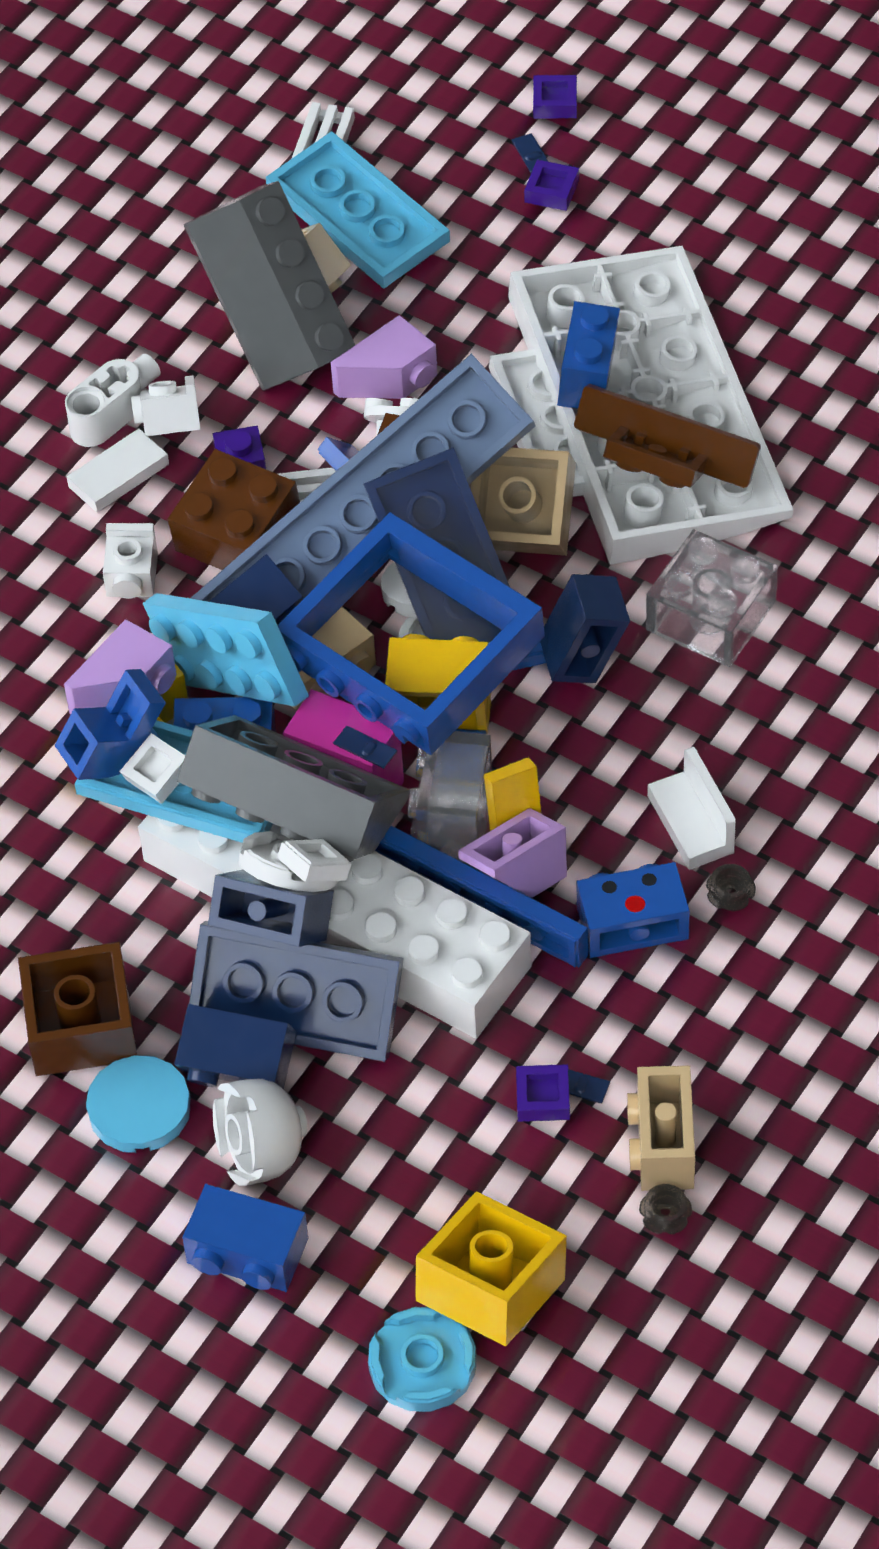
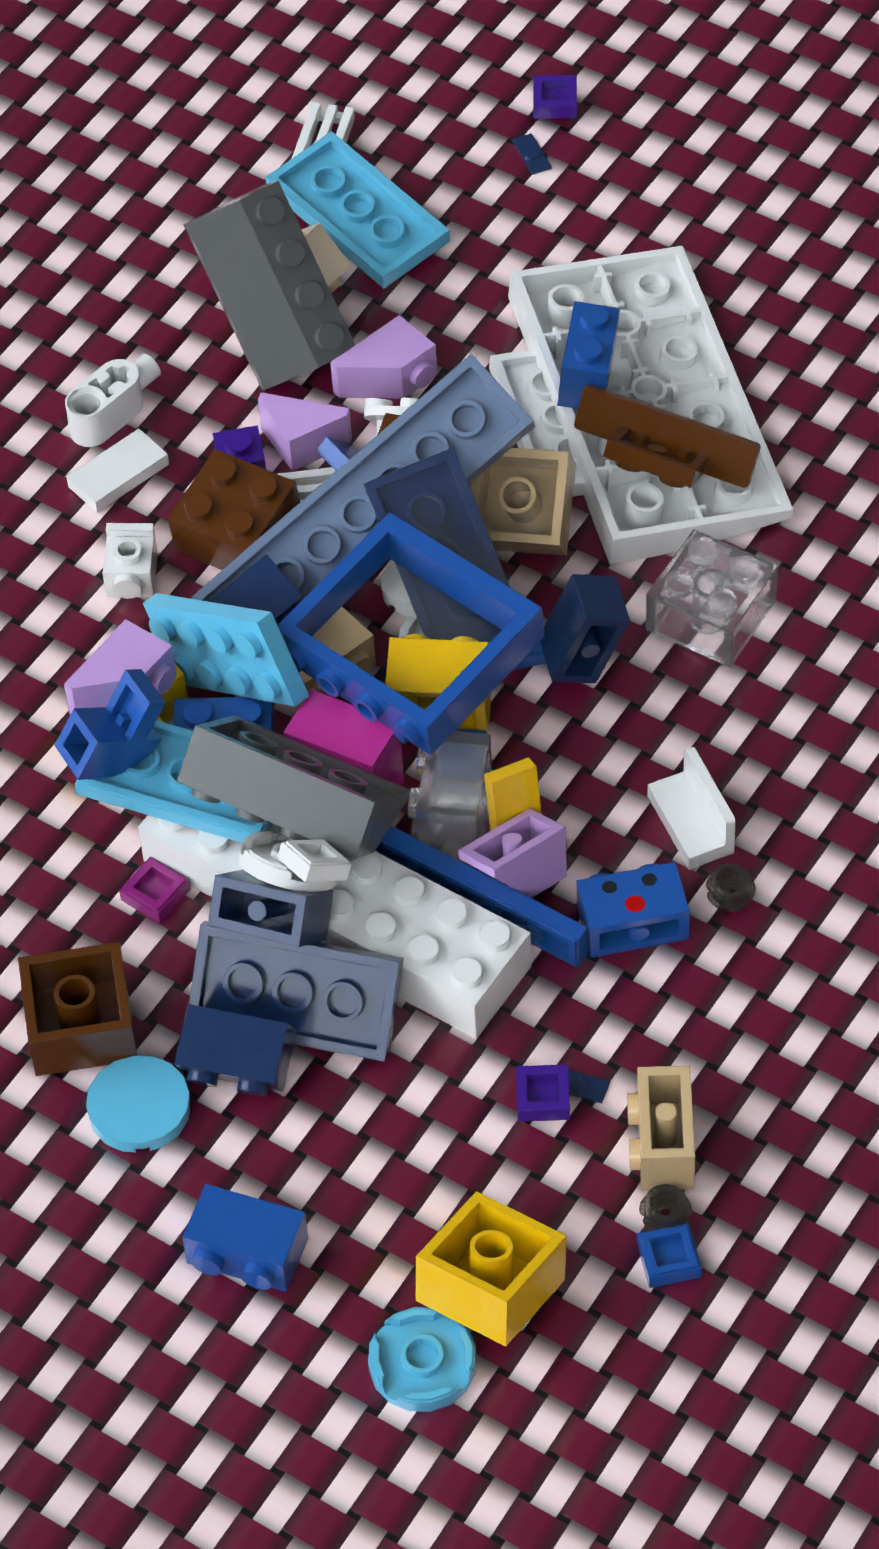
(154, 768): white plate -> none
(154, 890): none -> magenta tile
(167, 407): white brick -> none
(258, 1128): white cylinder -> none
(301, 426): none -> lavender slope
(365, 747): dark blue piece -> none
(551, 185): dark purple plate -> none
(669, 1255): none -> blue tile

